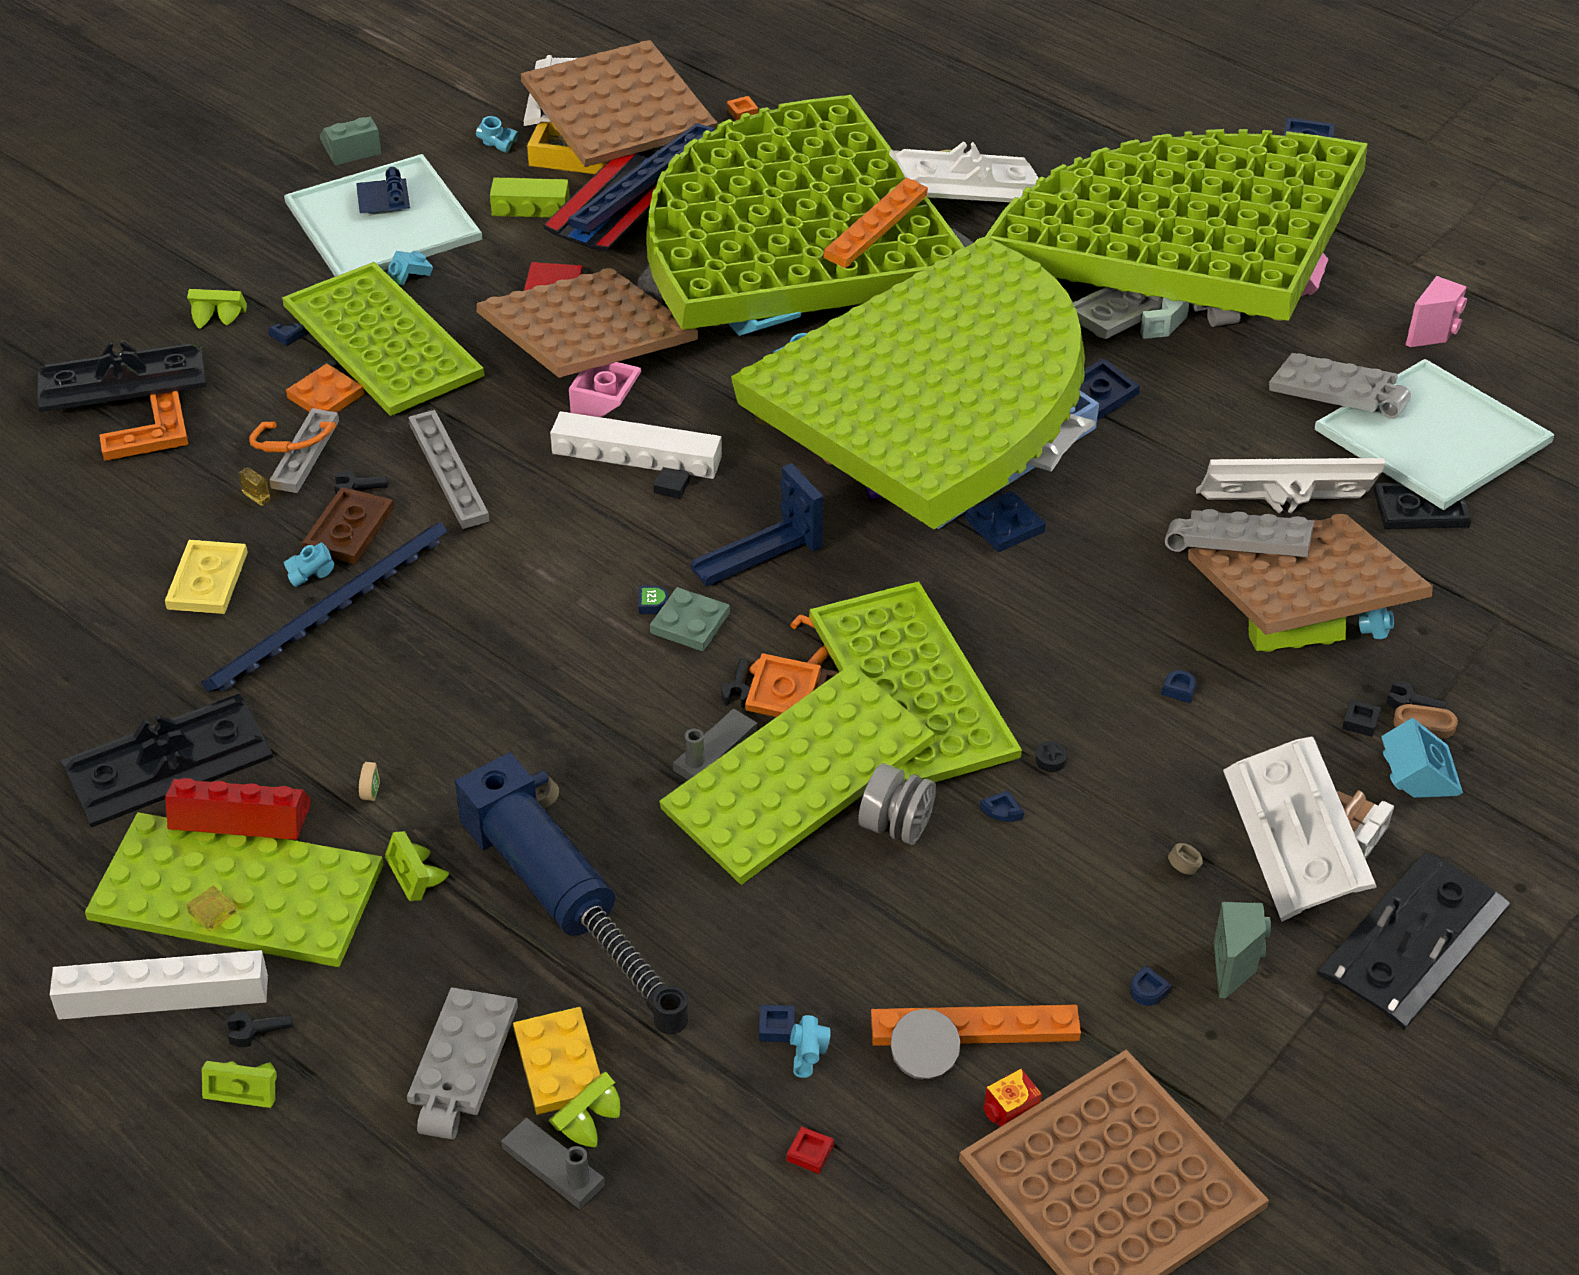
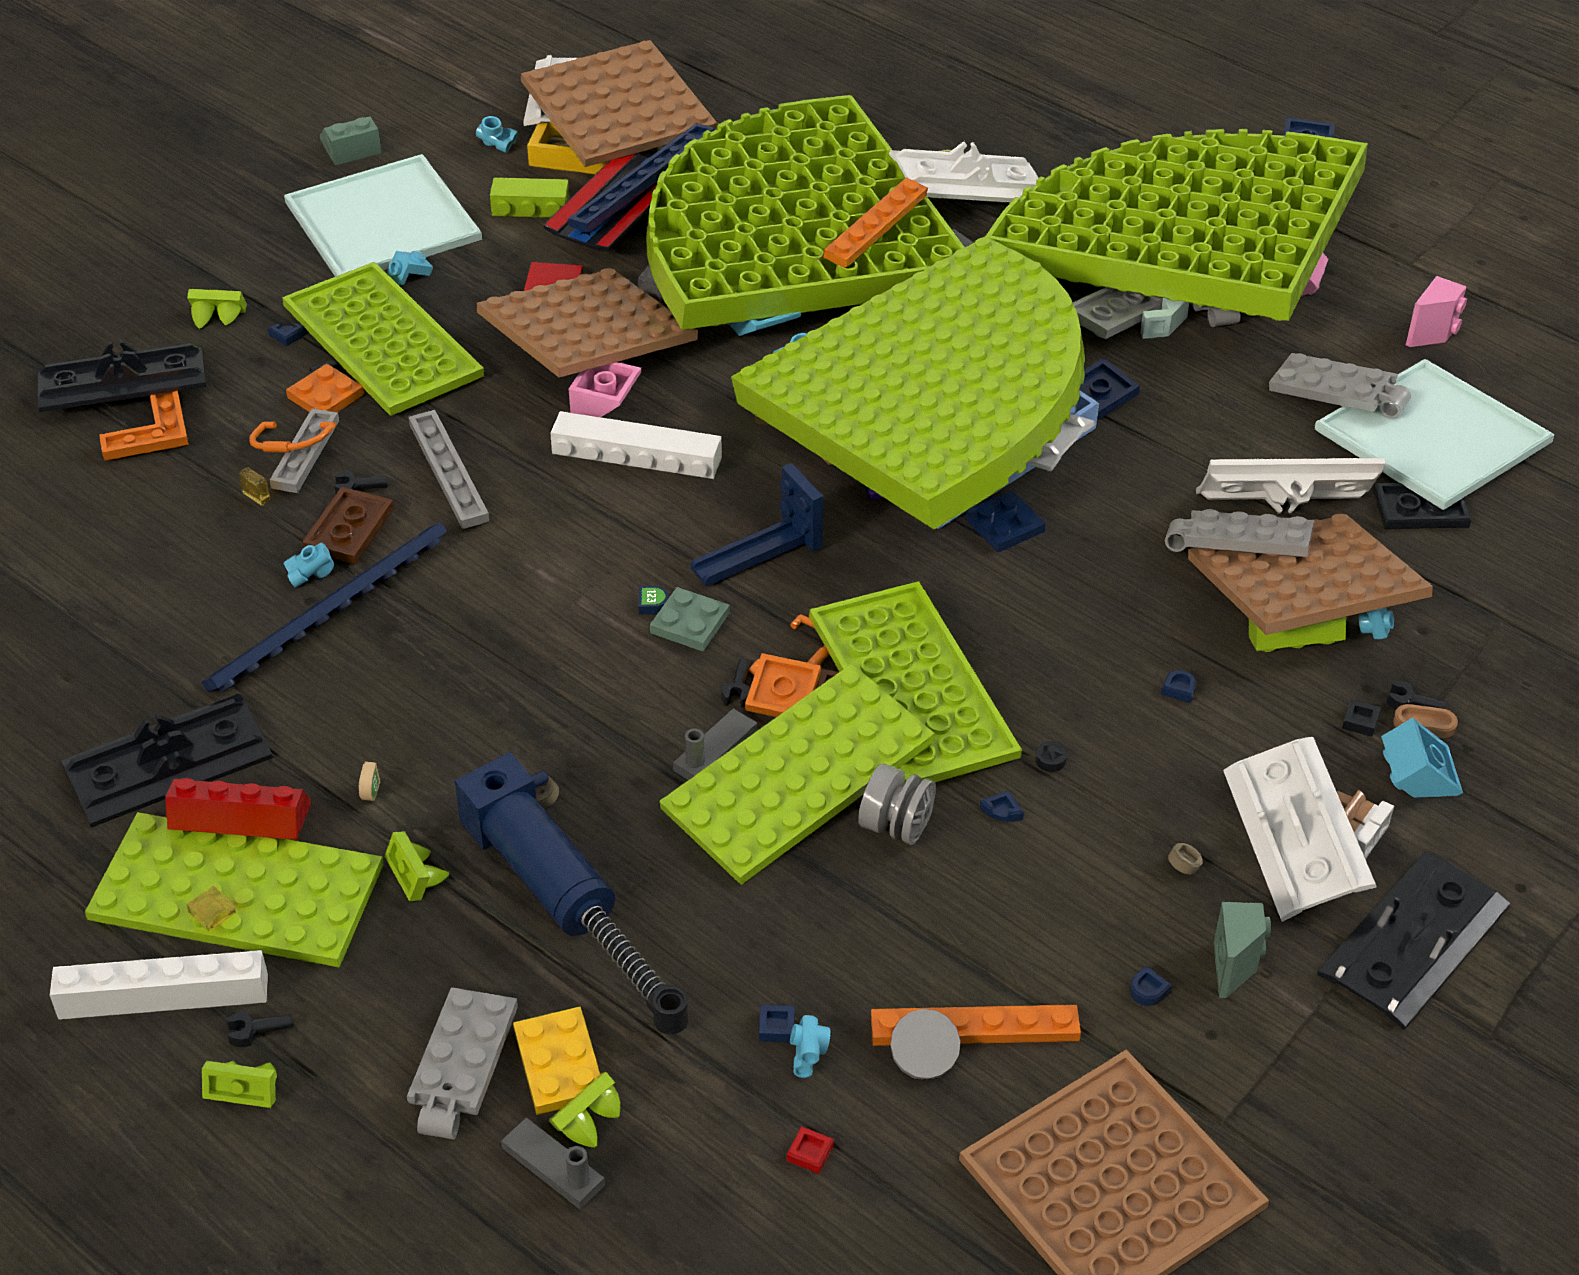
(206, 576): light yellow plate -> none
(383, 194): dark blue hinge -> none
(671, 482): black tile -> none
(741, 106): orange tile -> none
(1010, 1097): brick -> none

